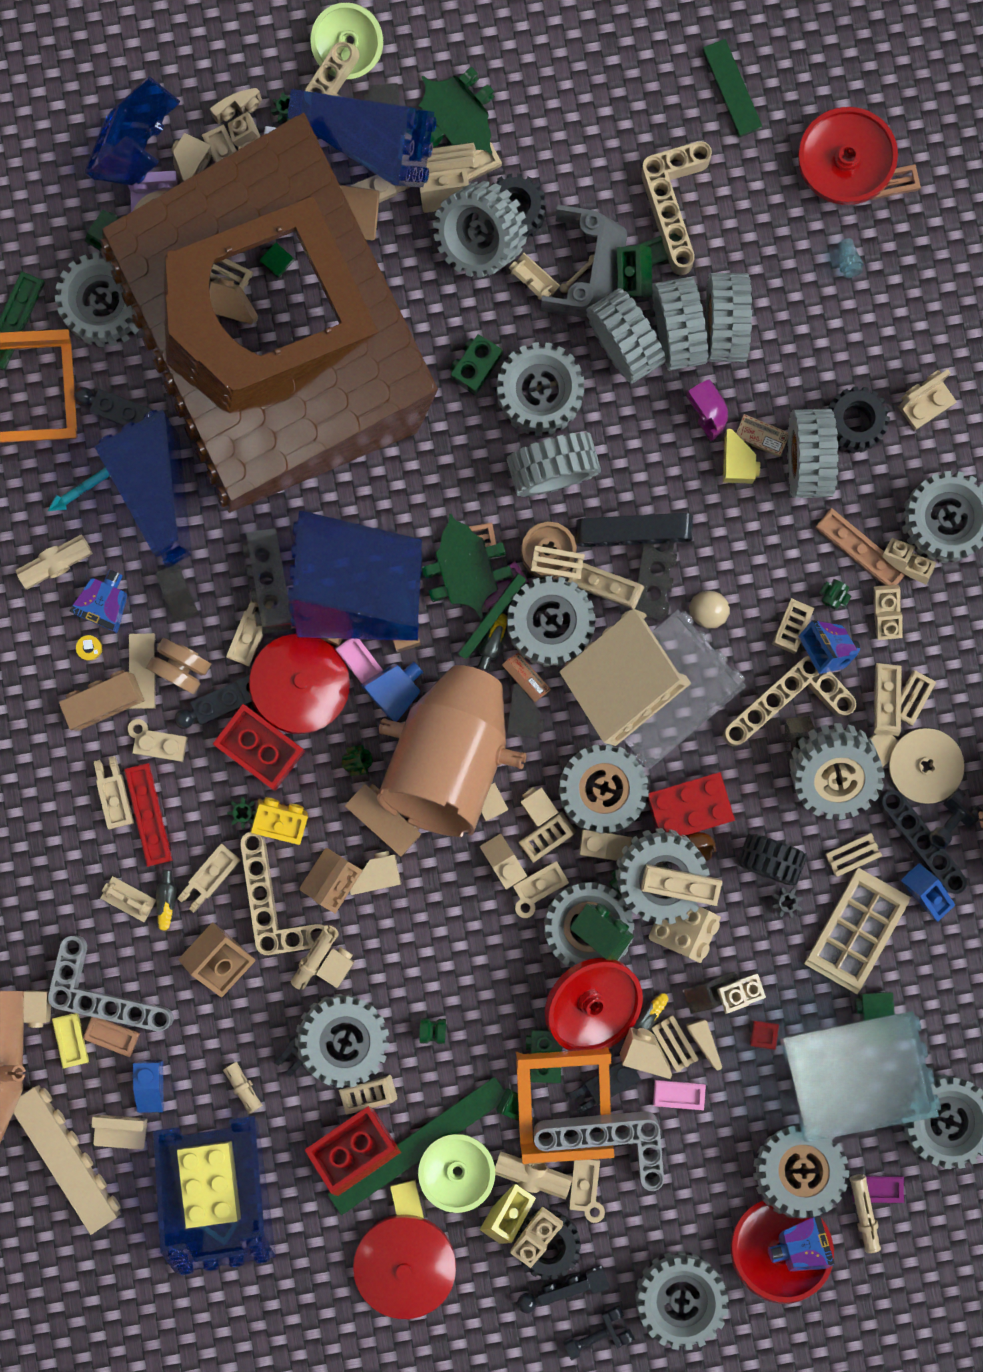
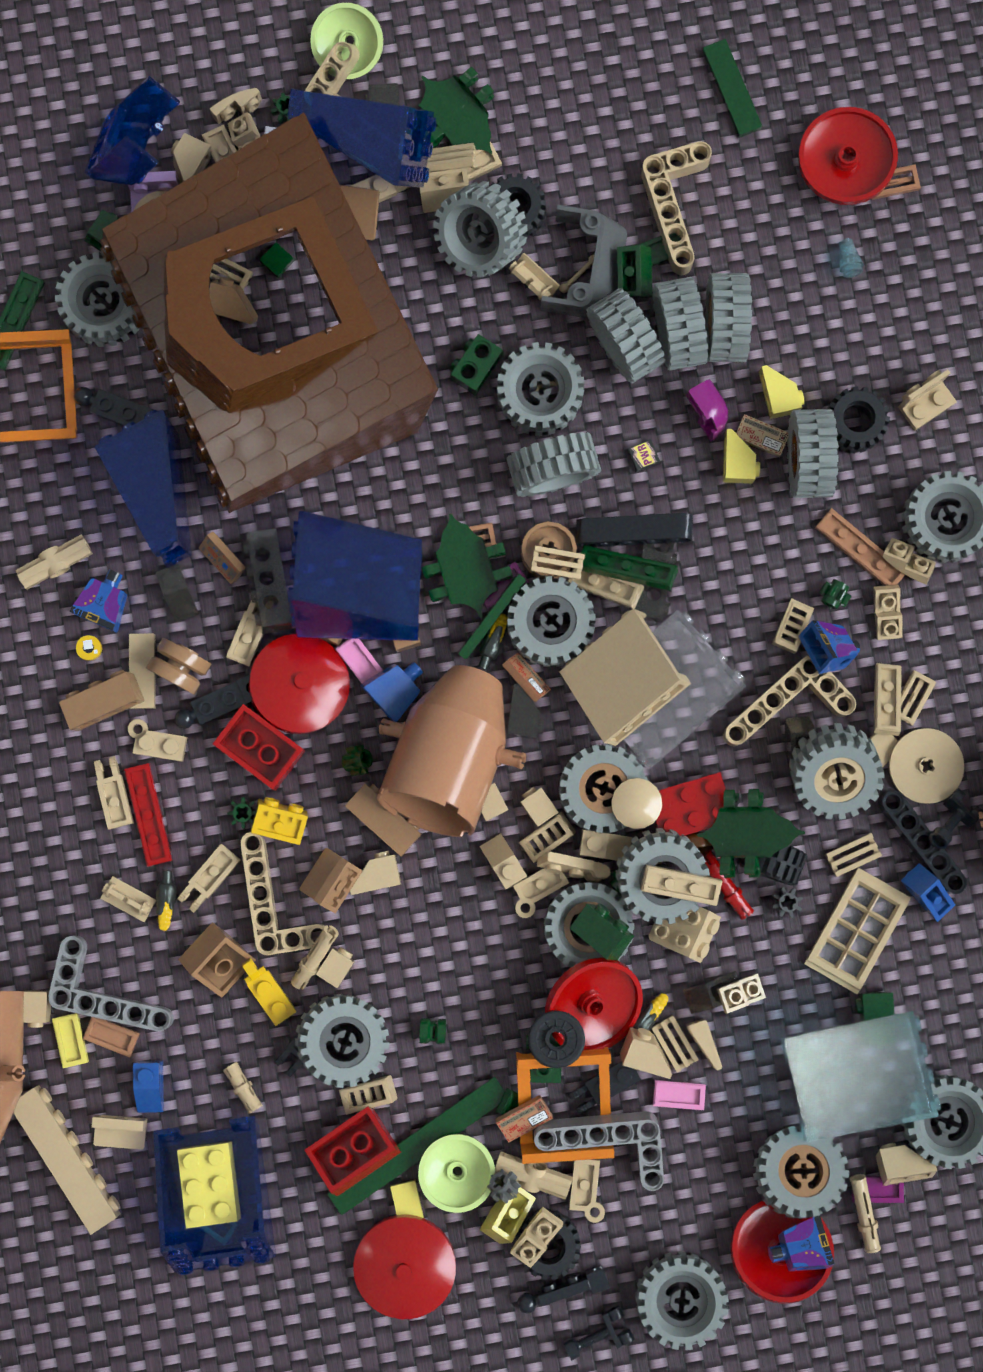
(60, 503): teal piece -> none
(222, 557): none -> medium nougat tile
(268, 992): none -> yellow hinge
(504, 1186): none -> dark grey gear
(524, 1118): none -> nougat tile
(573, 1039): none -> black wheel
(575, 866): none -> tan hinge
(629, 568): none -> dark green tile
(636, 803): none -> tan dish
(643, 455): none -> tile
(709, 609): tan hair -> none
(731, 893): none -> red pin
(748, 833): none -> dark green animal
(764, 1035): red tile -> none
(780, 393): none -> light yellow slope
(902, 1165): none -> tan slope

